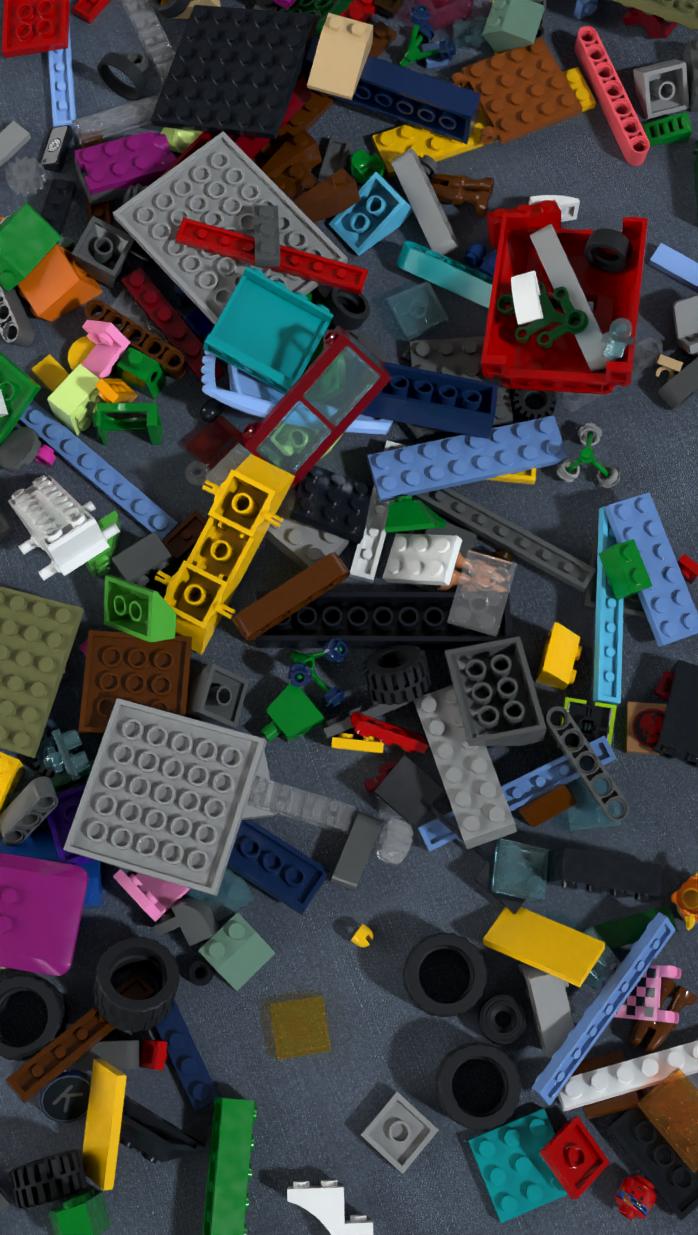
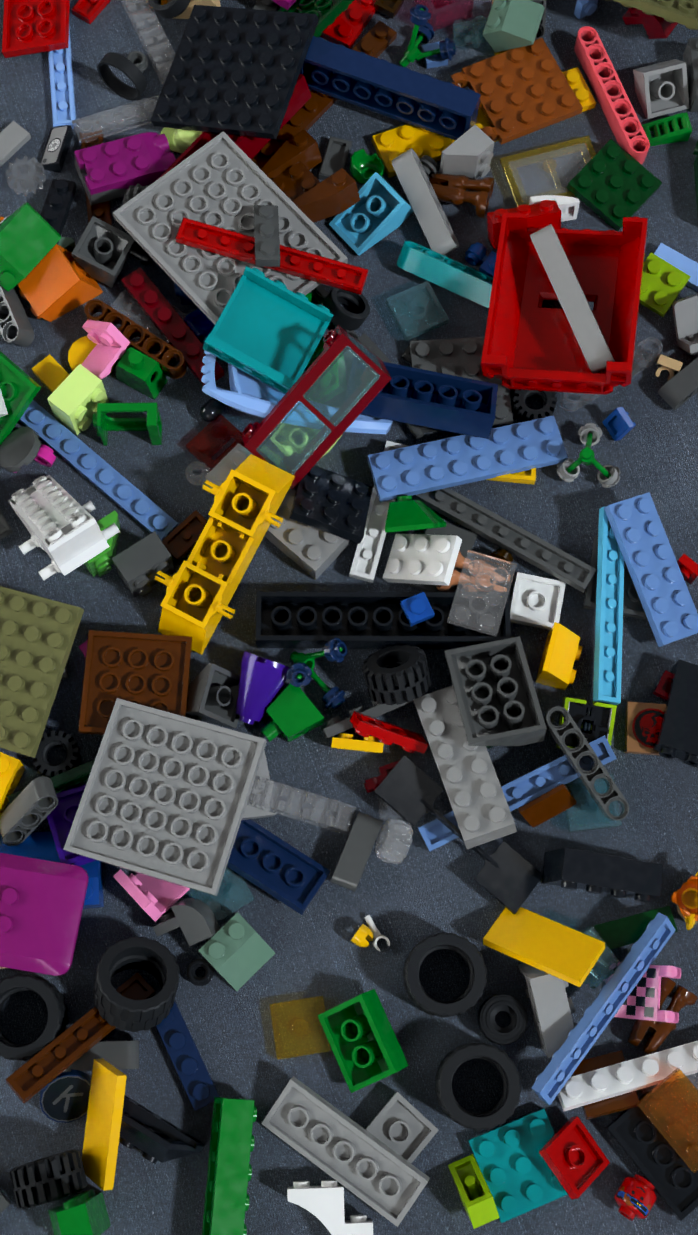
(73, 763): clear light blue hips -> none
(115, 391): light orange plate -> none
(137, 610): bright green slope -> none
(153, 1054): red plate -> none
(258, 686): none -> dark purple cone
(291, 596): reddish brown beam -> none
(340, 56): tan slope -> none
(345, 1151): none -> light grey plate
(363, 1040): none -> green slope
(376, 933): none -> white hand
(417, 608): none -> blue plate
(468, 155): none -> light grey slope
(473, 1191): none -> lime slope
(520, 870): clear light blue plate -> none
(526, 298): white slope -> none
(536, 601): none -> white plate
(546, 169): none -> clear door
(549, 316): dark green plant -> none
(611, 240): black tyre -> none
(614, 184): none -> dark green plate
(617, 339): clear light blue hips -> none
(618, 423): none -> blue tile
(625, 569): green brick -> none
(661, 284): none -> lime plate

